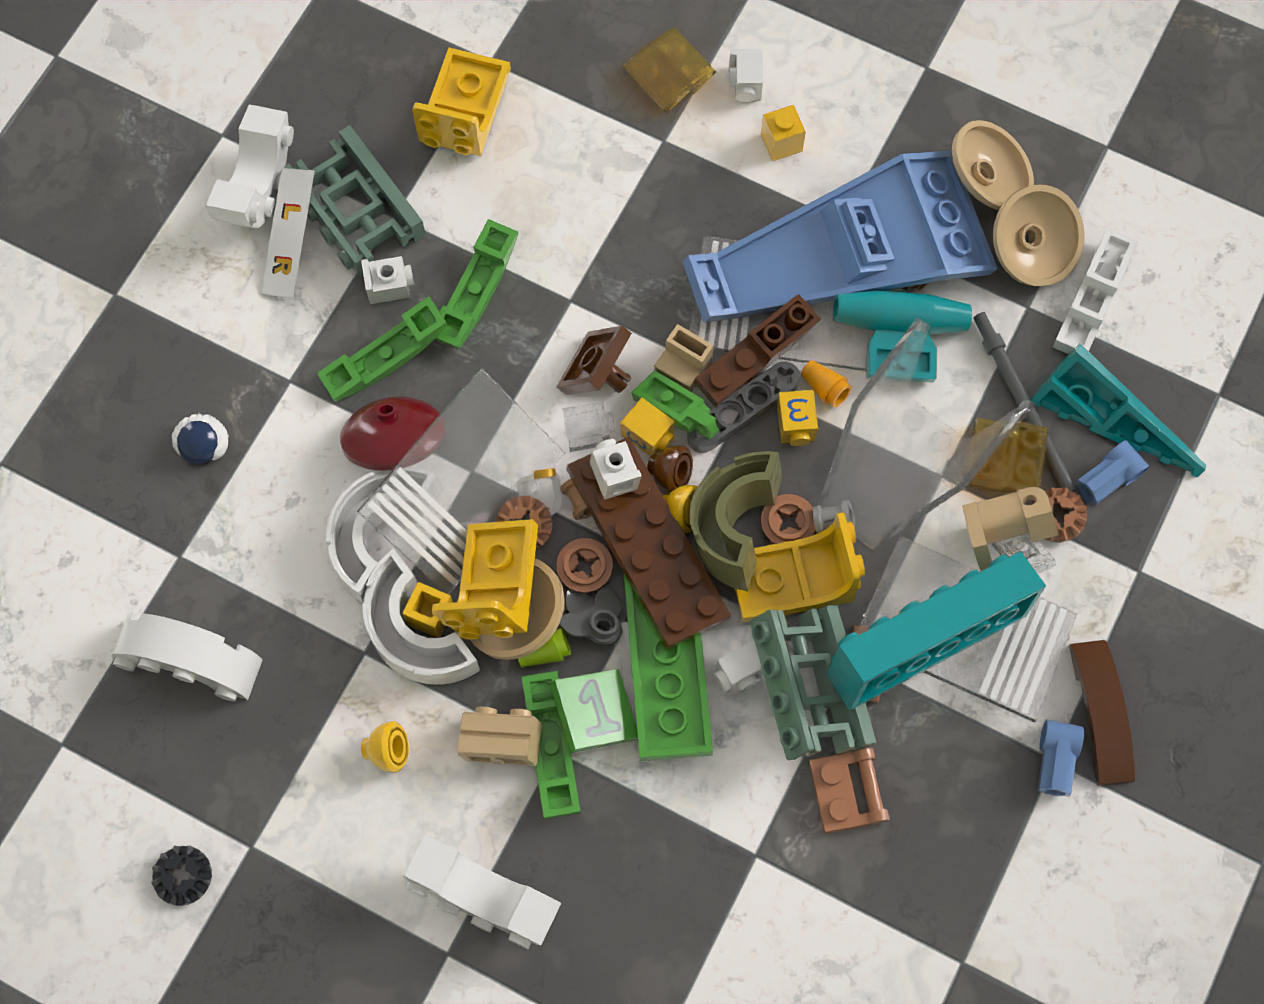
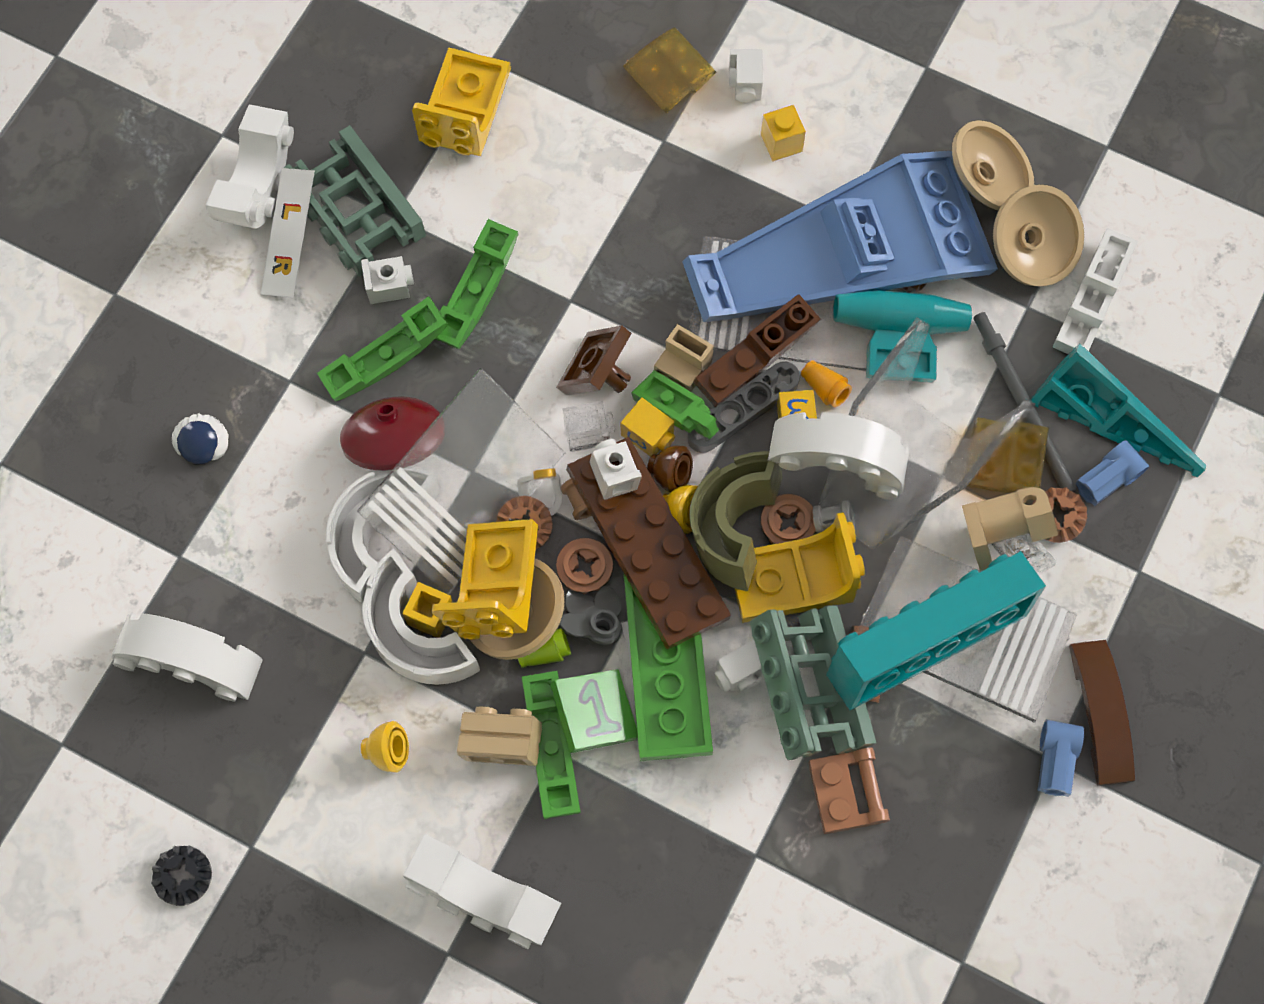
(840, 445): none -> white brick

